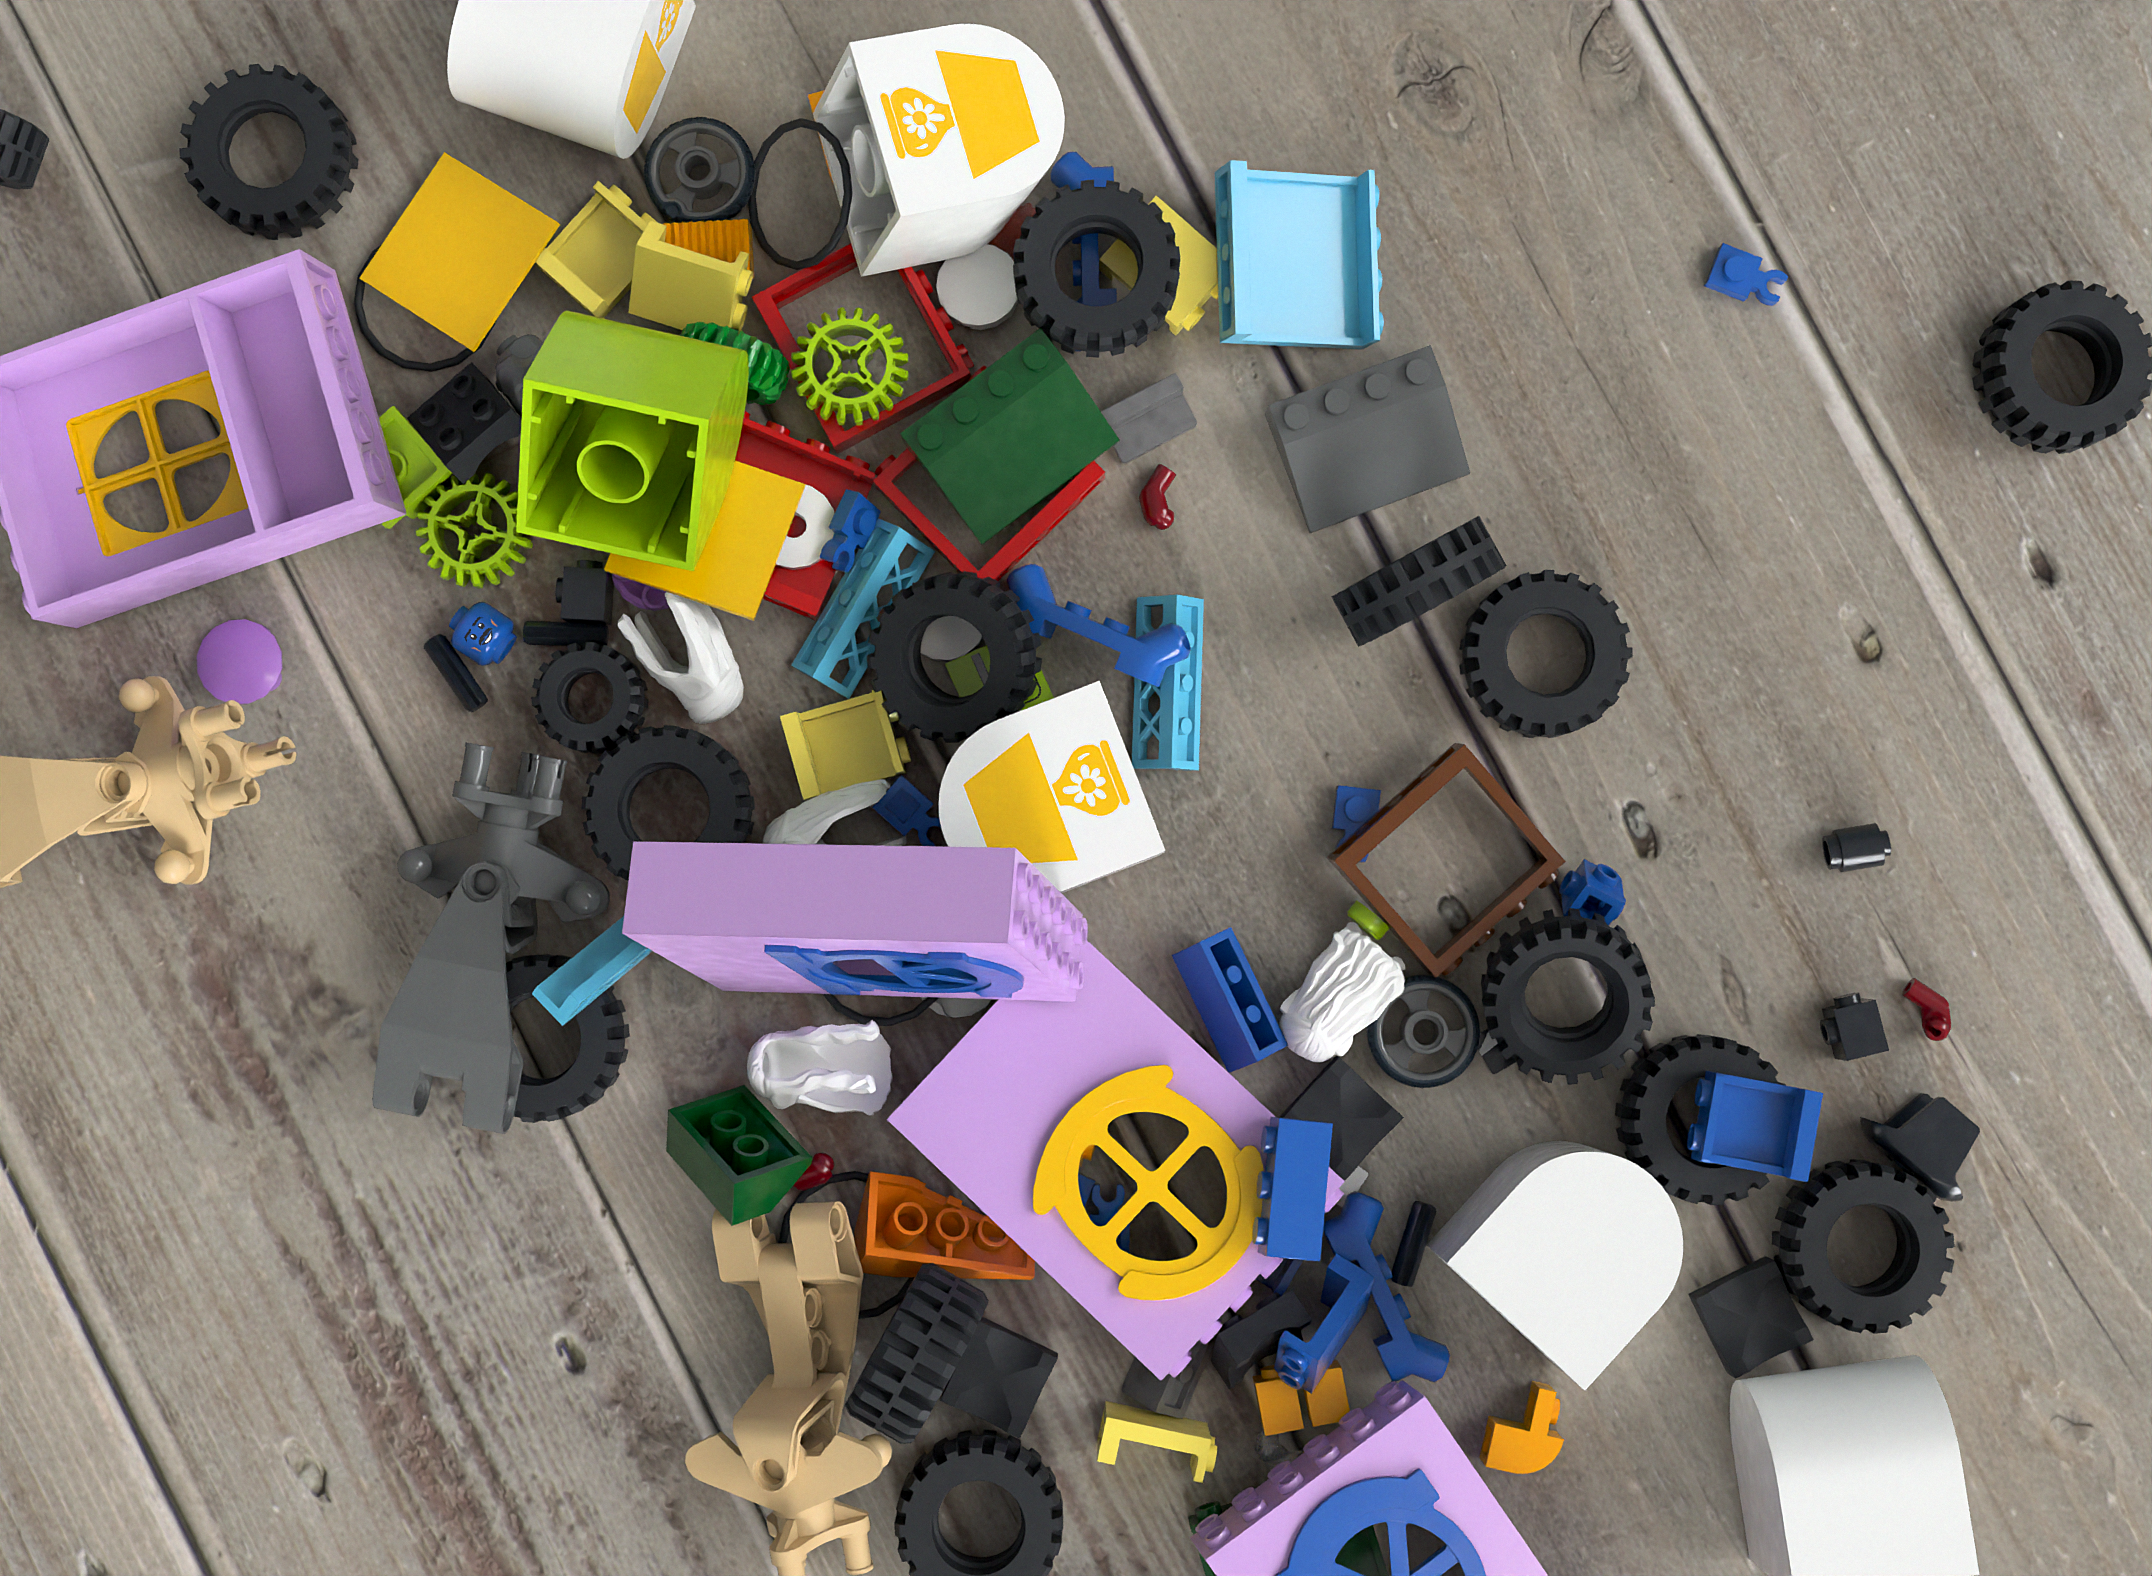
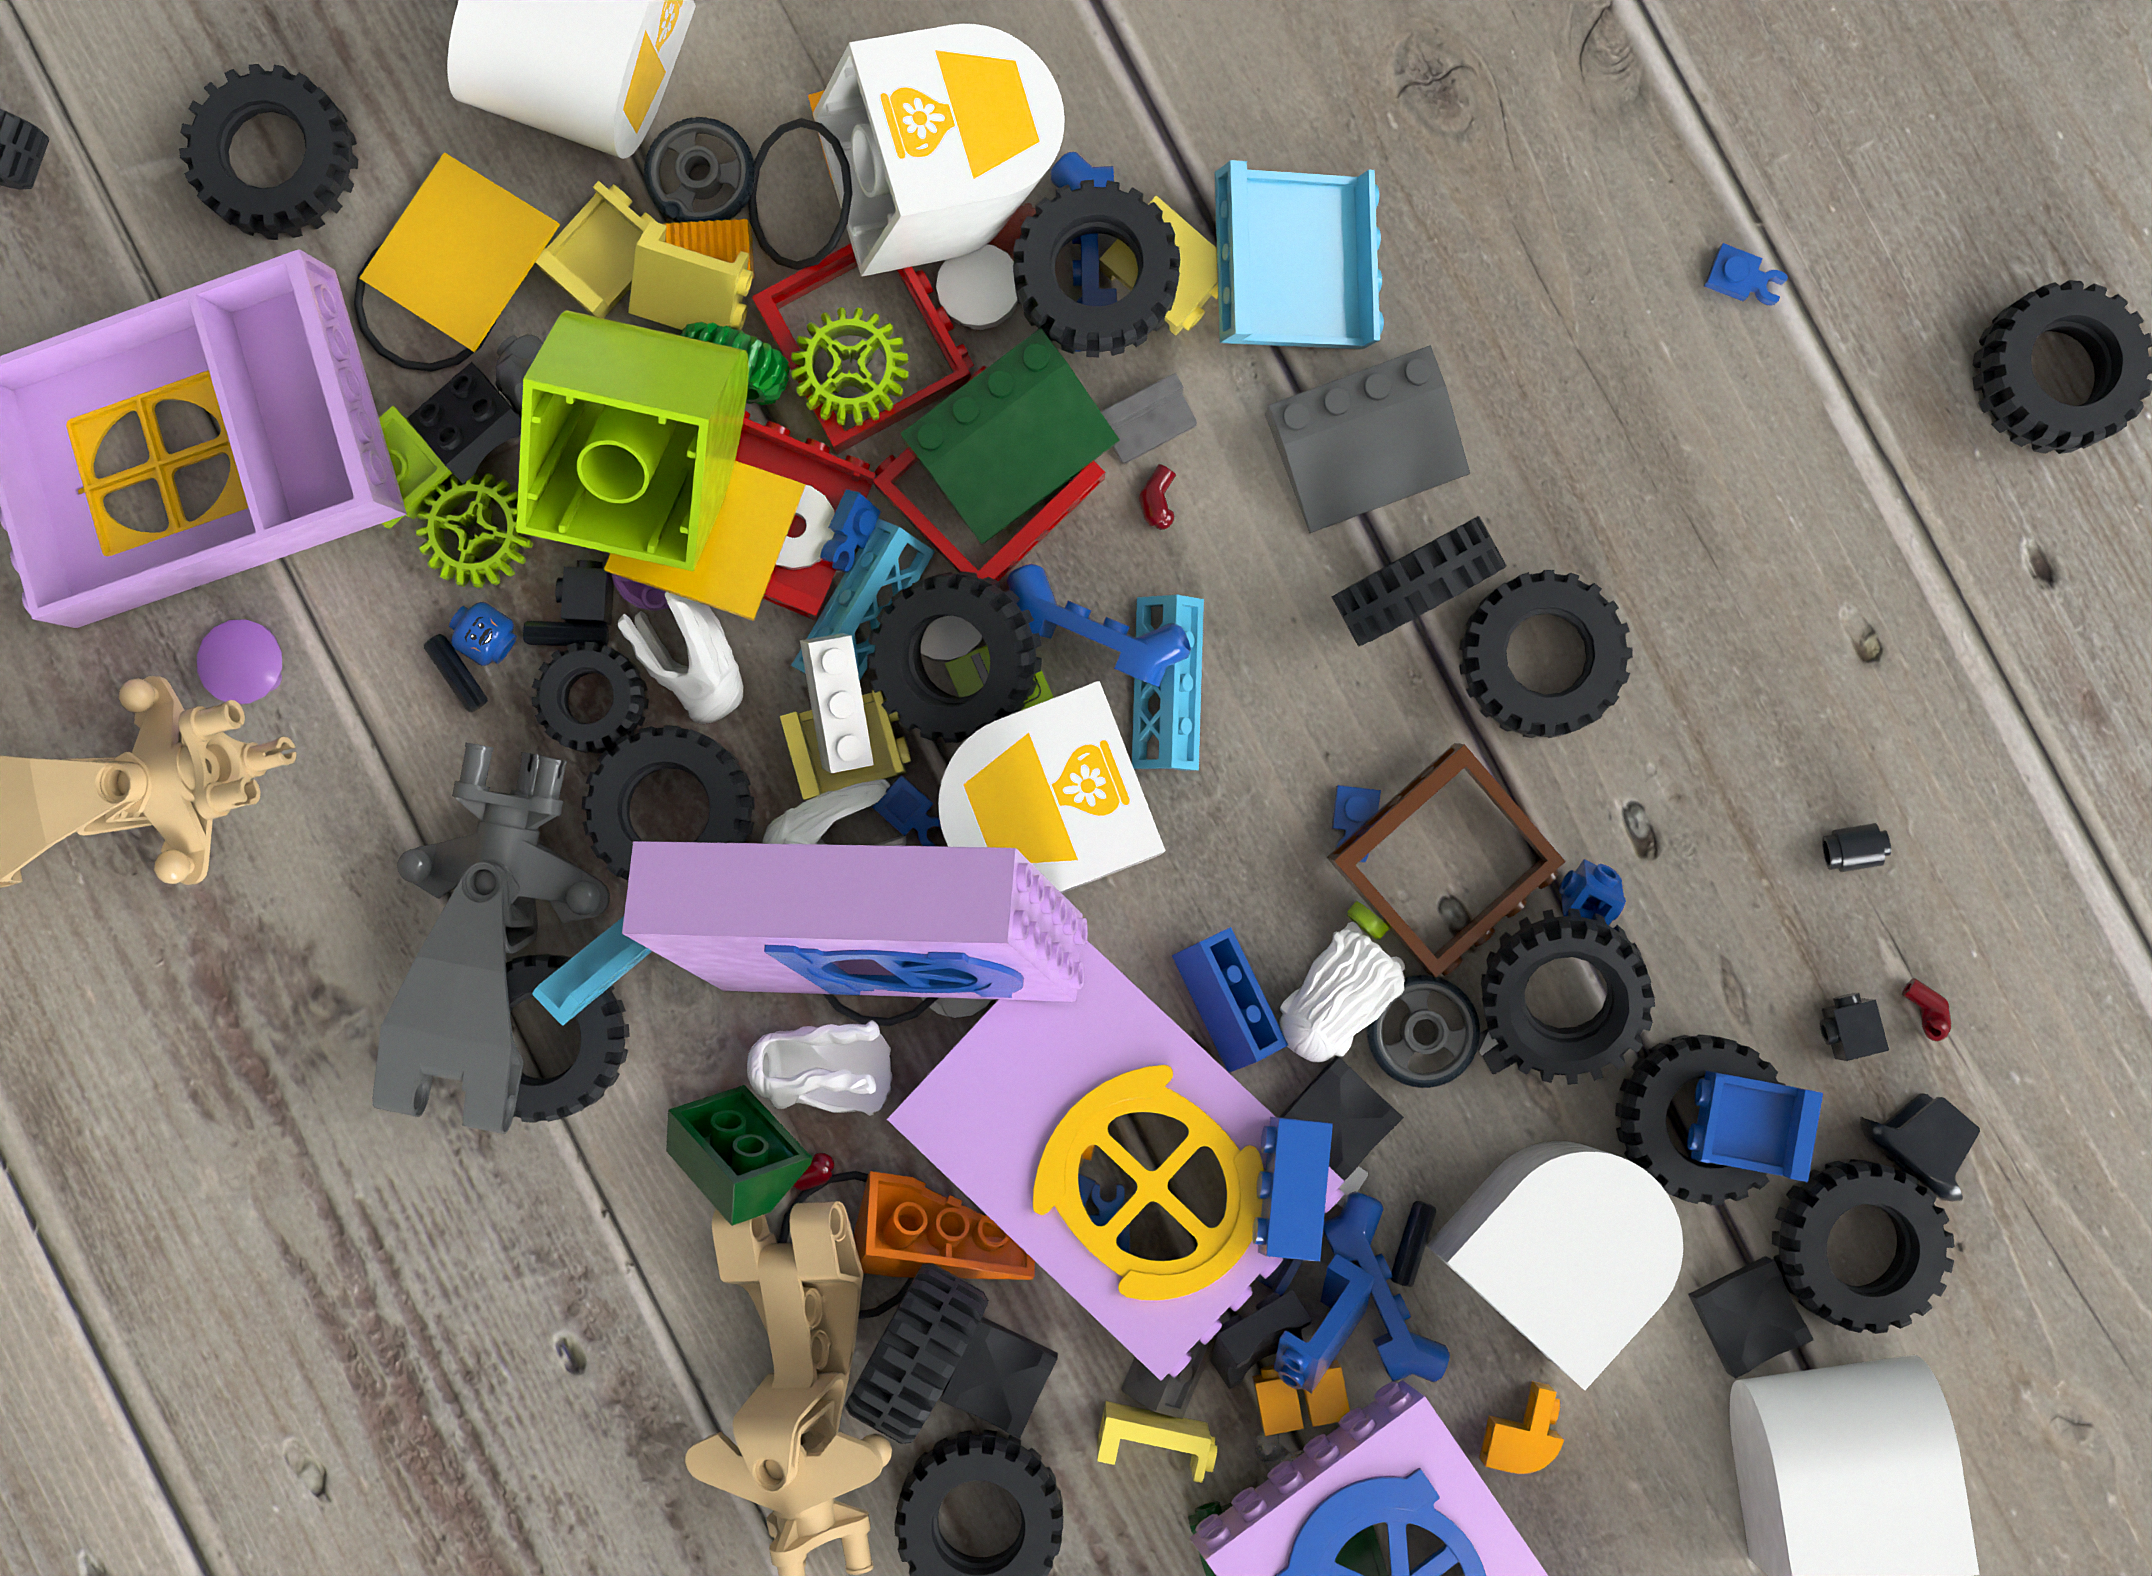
(836, 702): none -> white brick

